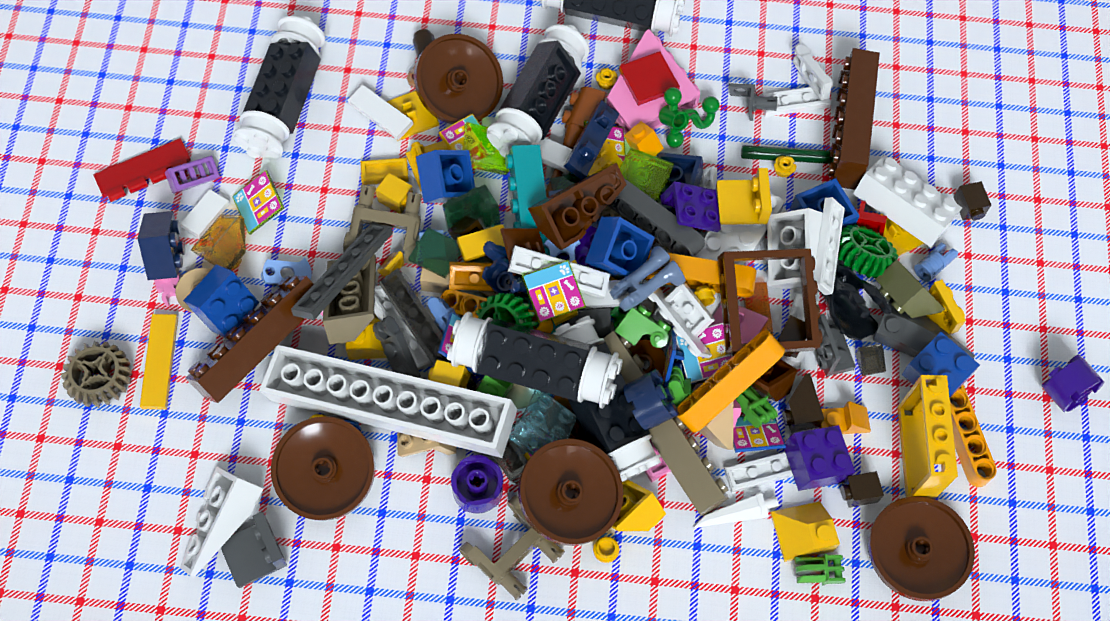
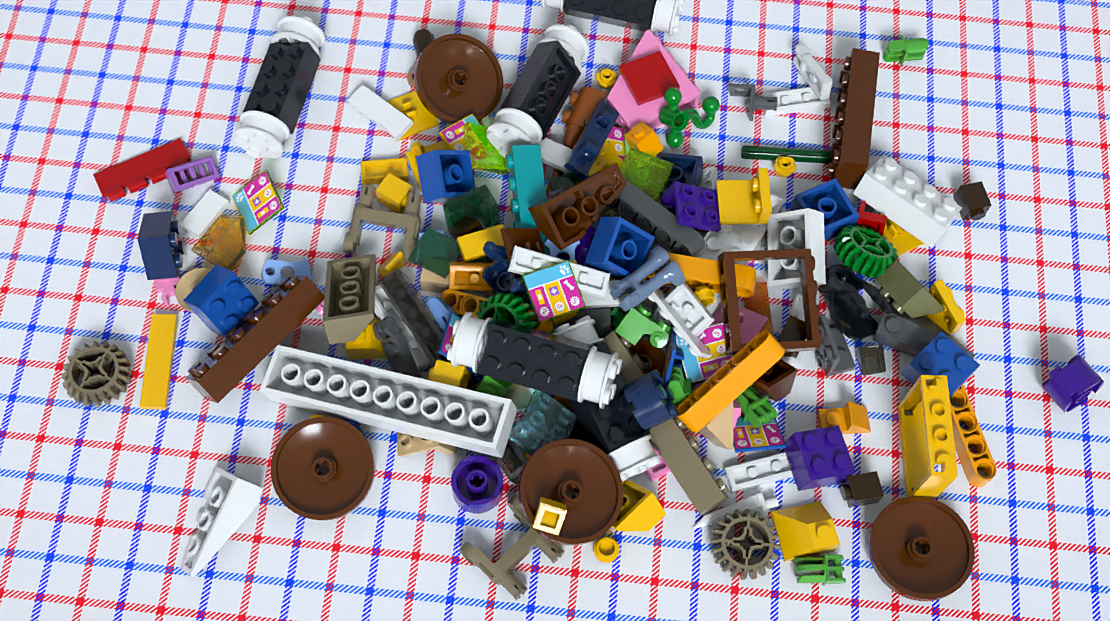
(253, 552): dark grey bracket -> none
(341, 271): dark grey tile -> none
(549, 516): none -> yellow slope
(755, 544): none -> dark tan gear
(803, 408): dark brown slope -> none
(828, 245): white tile -> none
(905, 50): none -> bright green arm
(934, 262): medium blue hinge -> none

